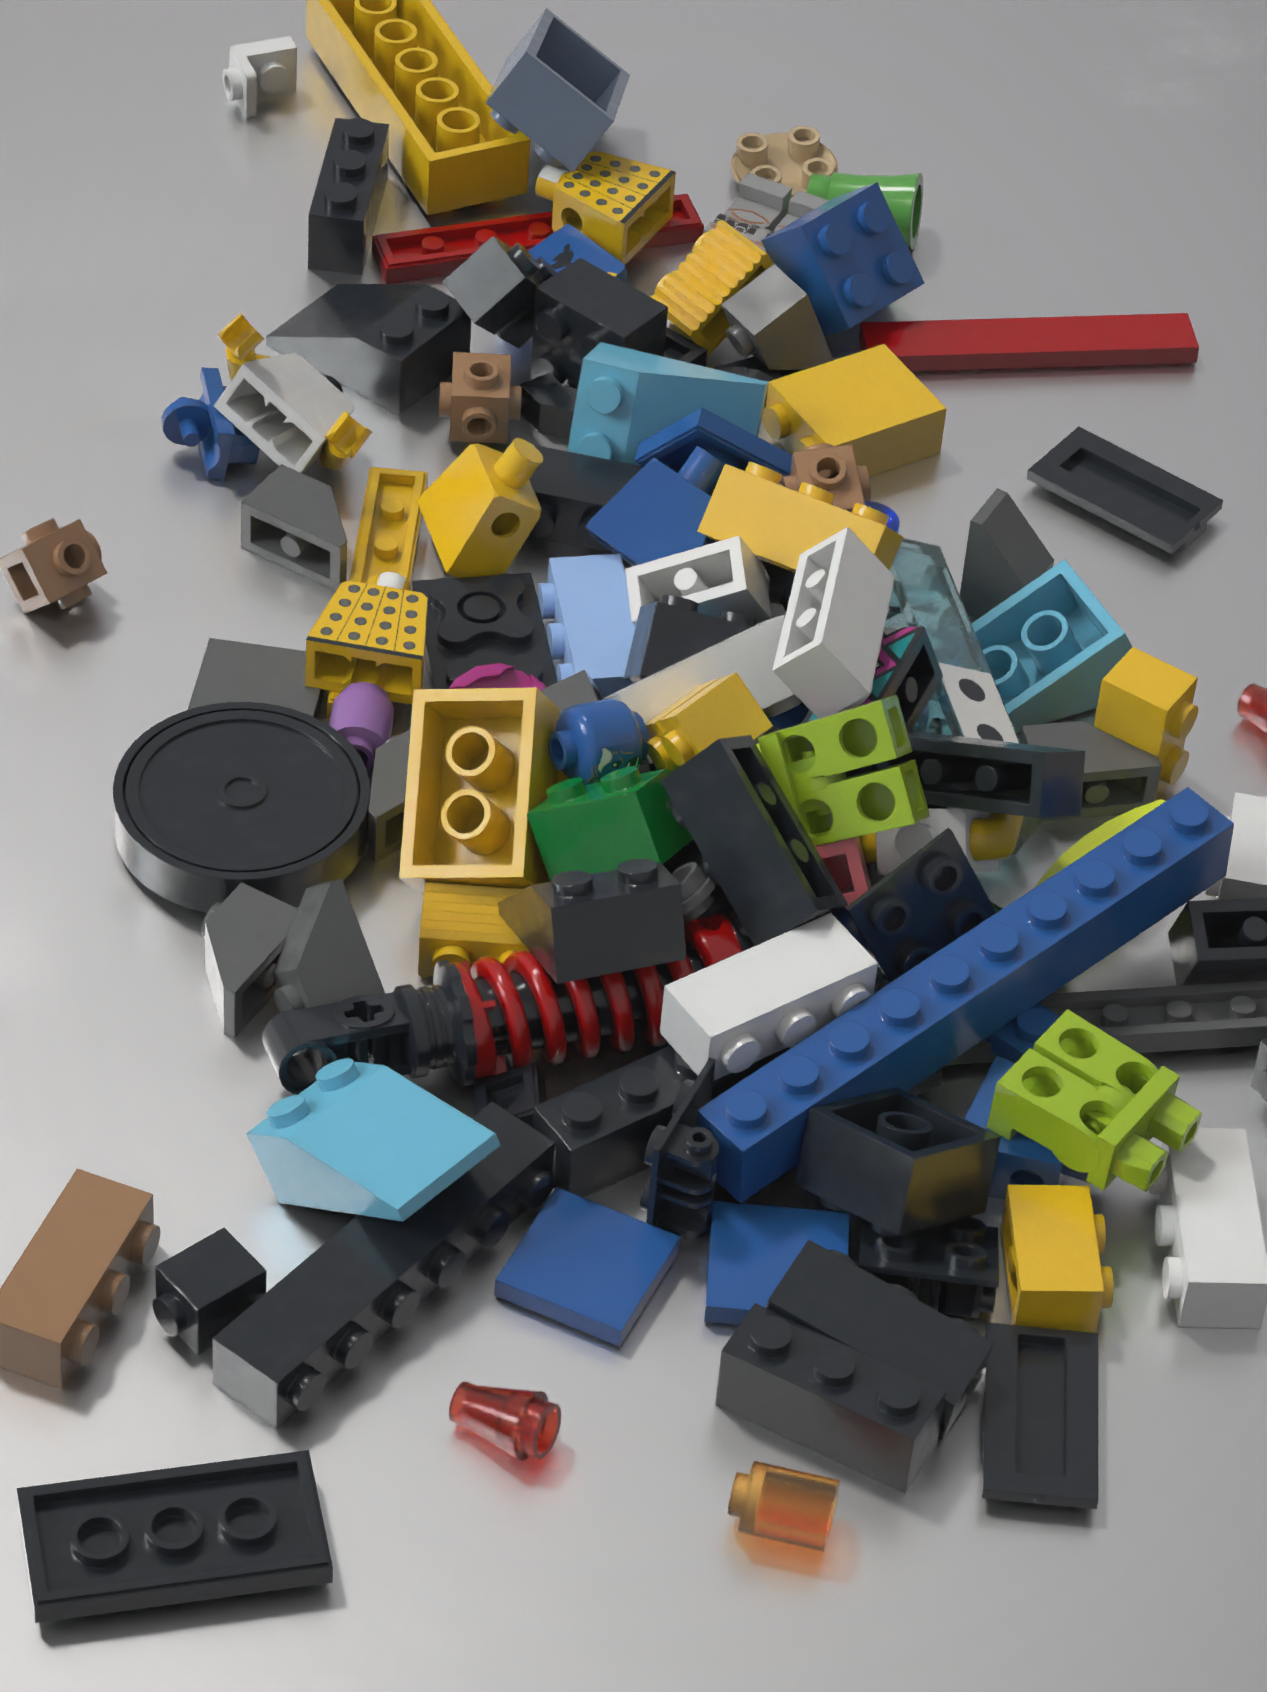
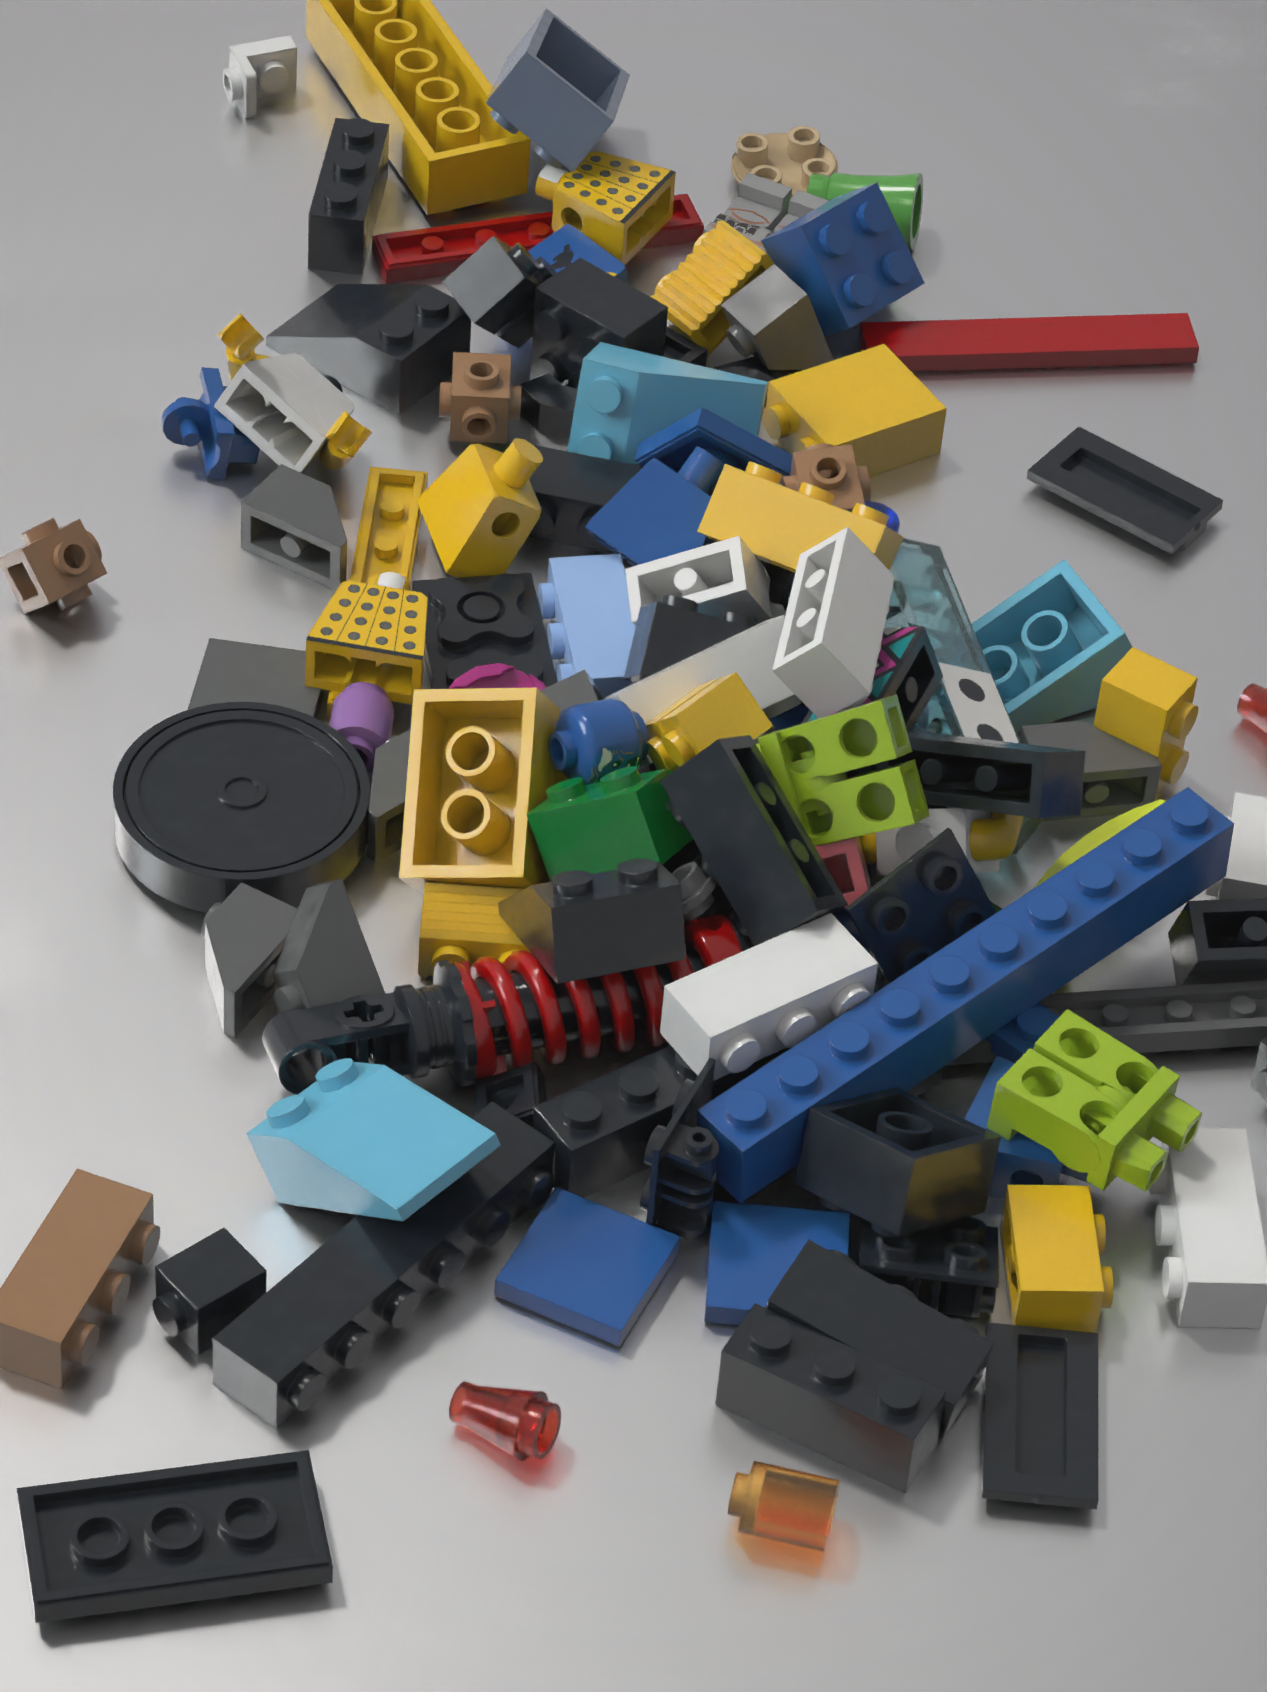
(1000, 555): dark grey slope -> none

